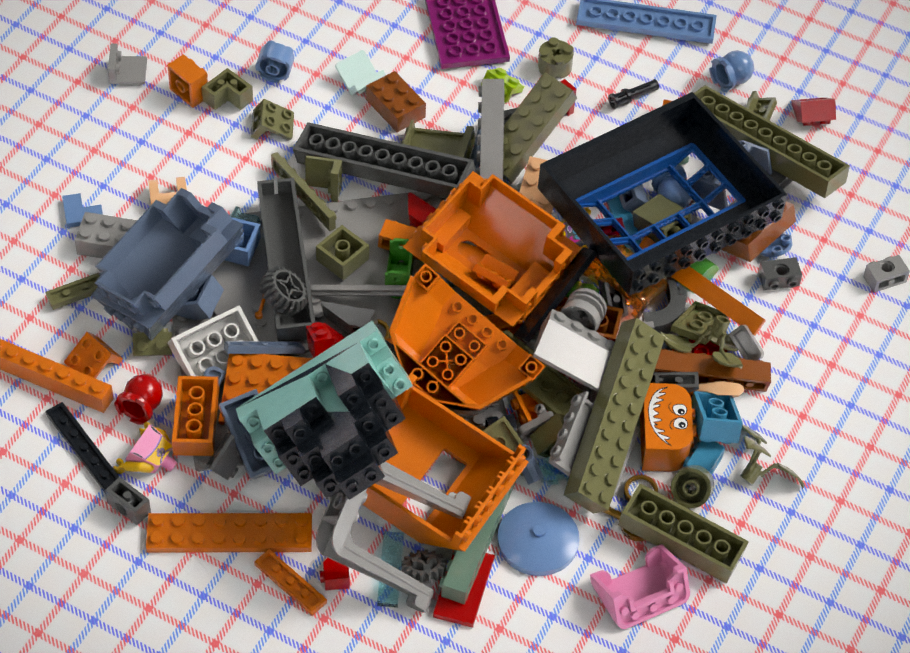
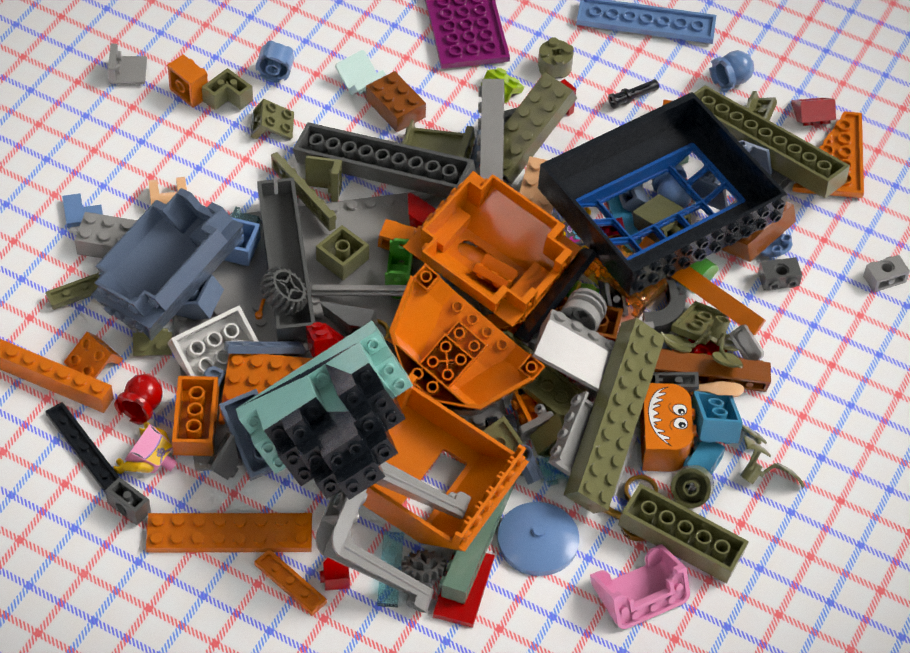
(847, 145): none -> orange wing

